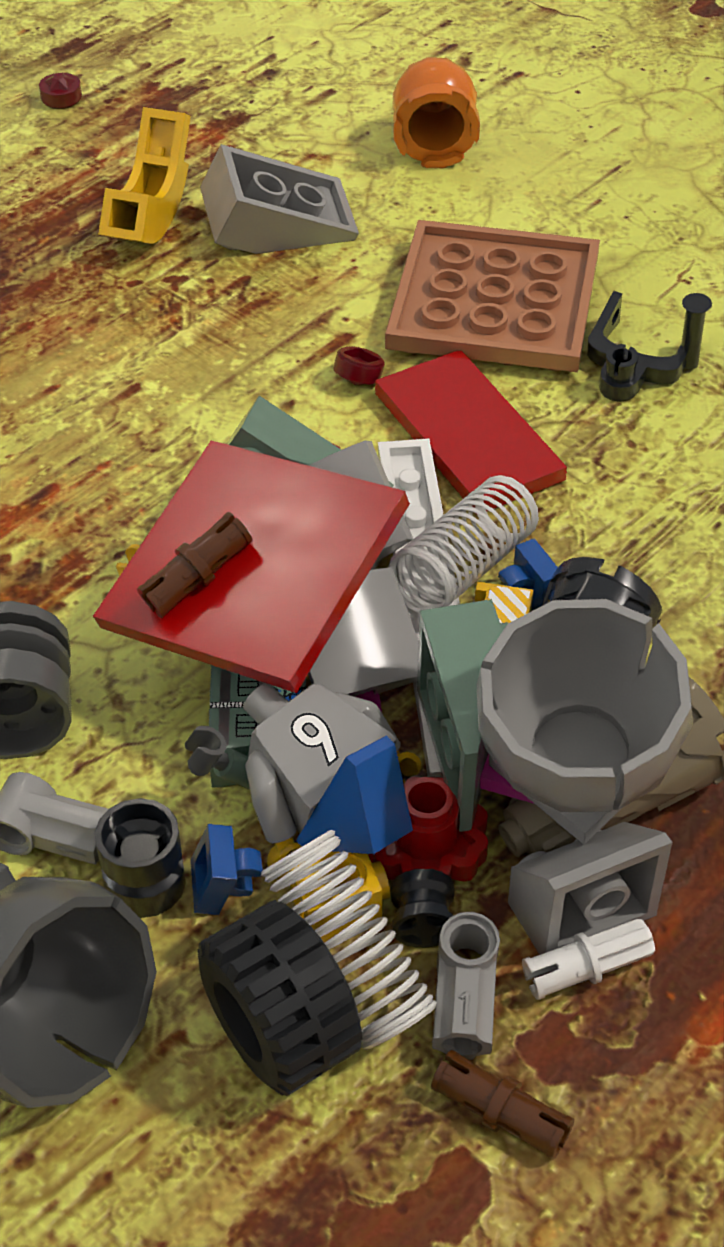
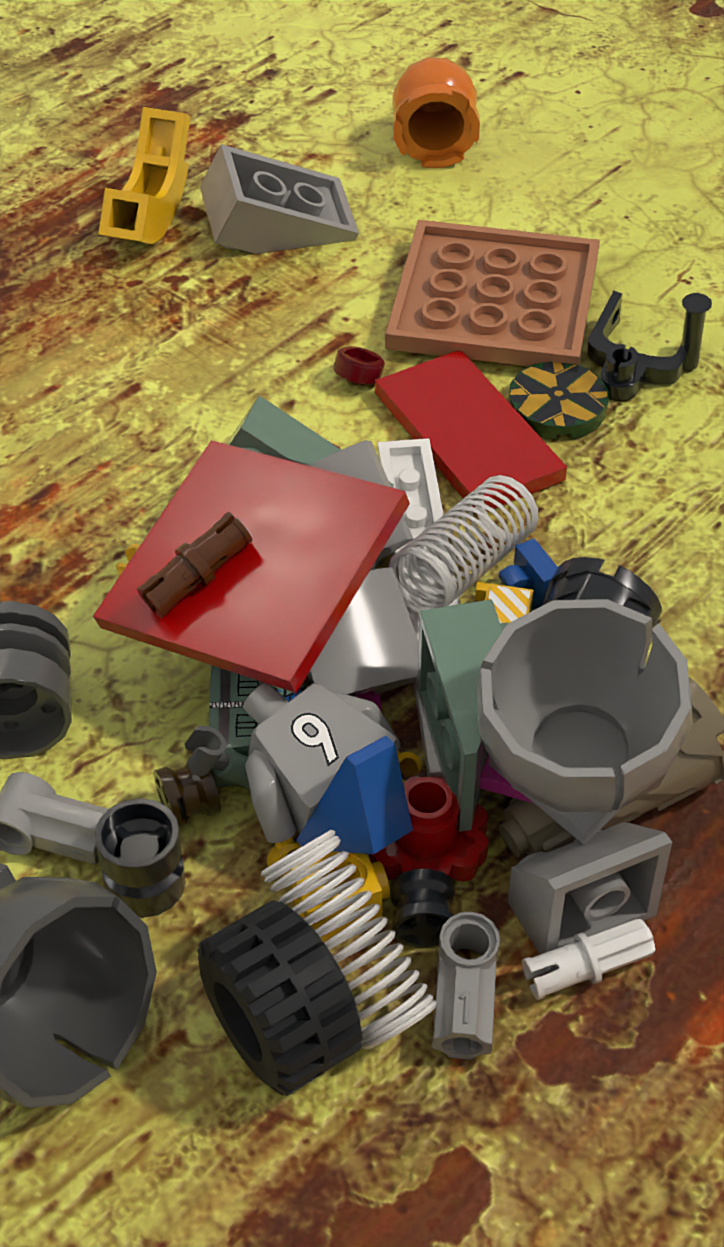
(60, 90): dark red tile -> none
(187, 793): none -> dark brown wheel
(221, 870): blue tile -> none
(502, 1104): reddish brown pin -> none
(559, 399): none -> tile

